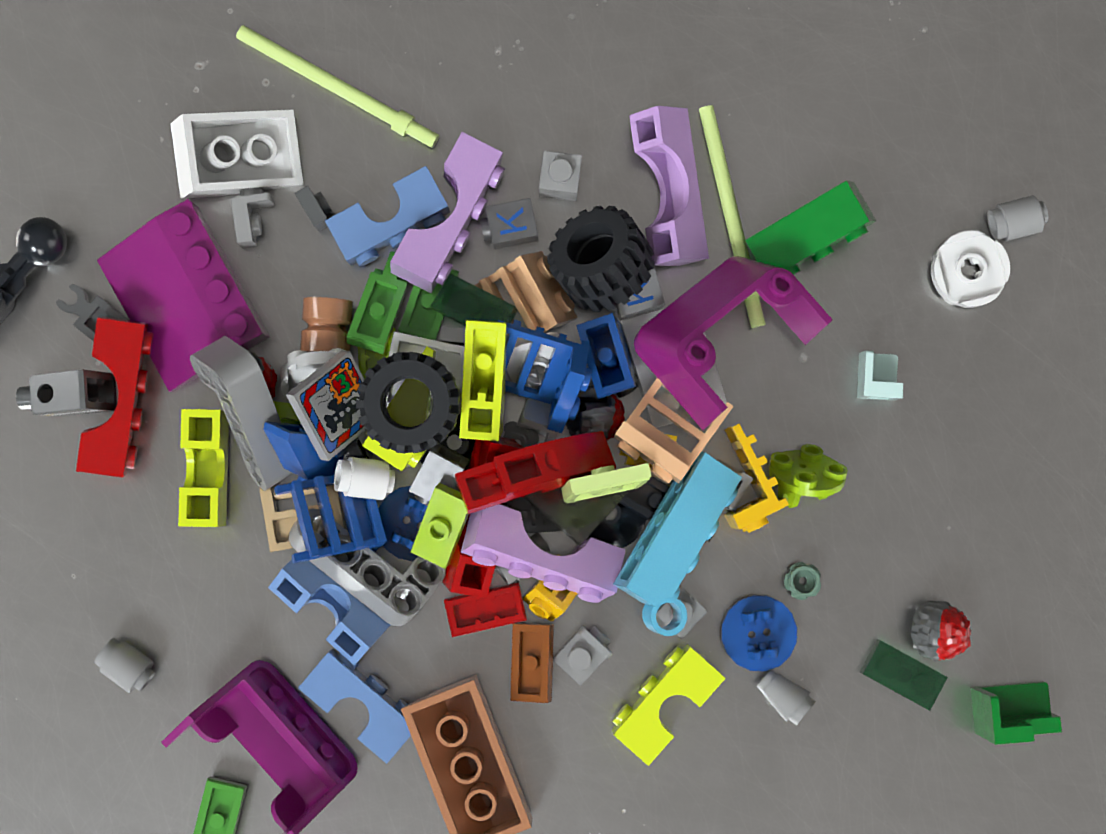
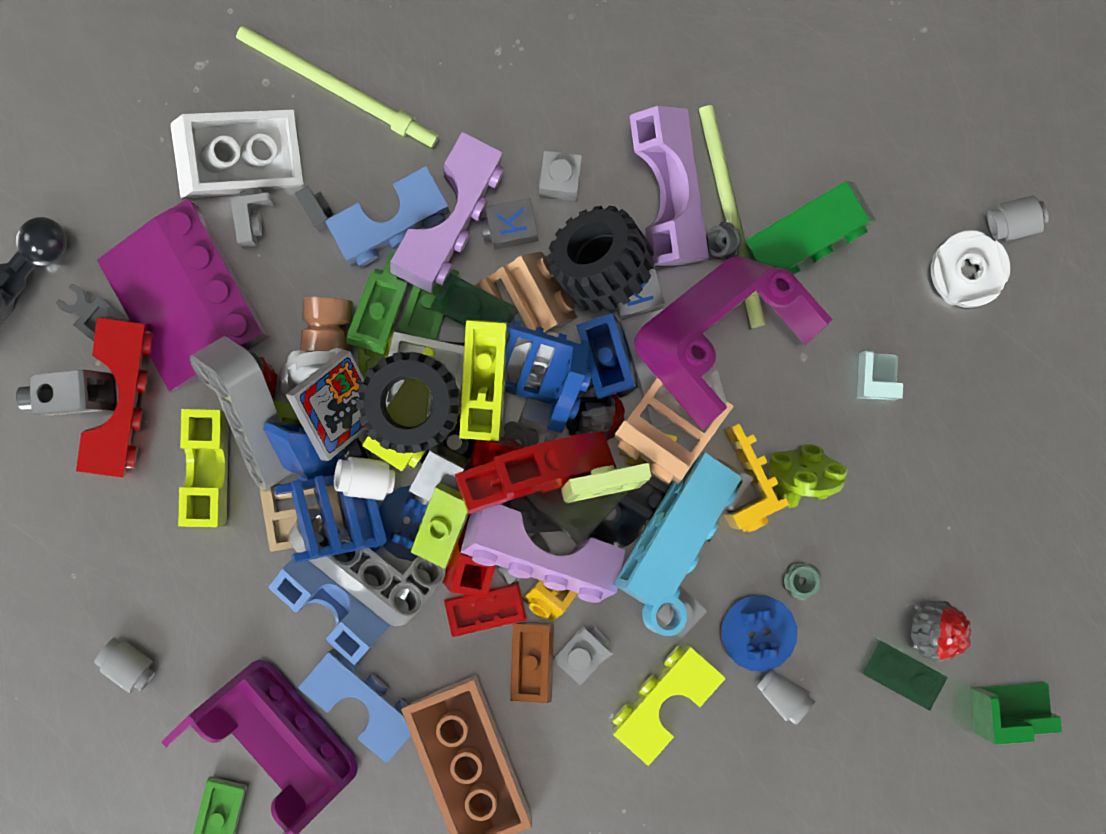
(717, 238): none -> dark grey plate

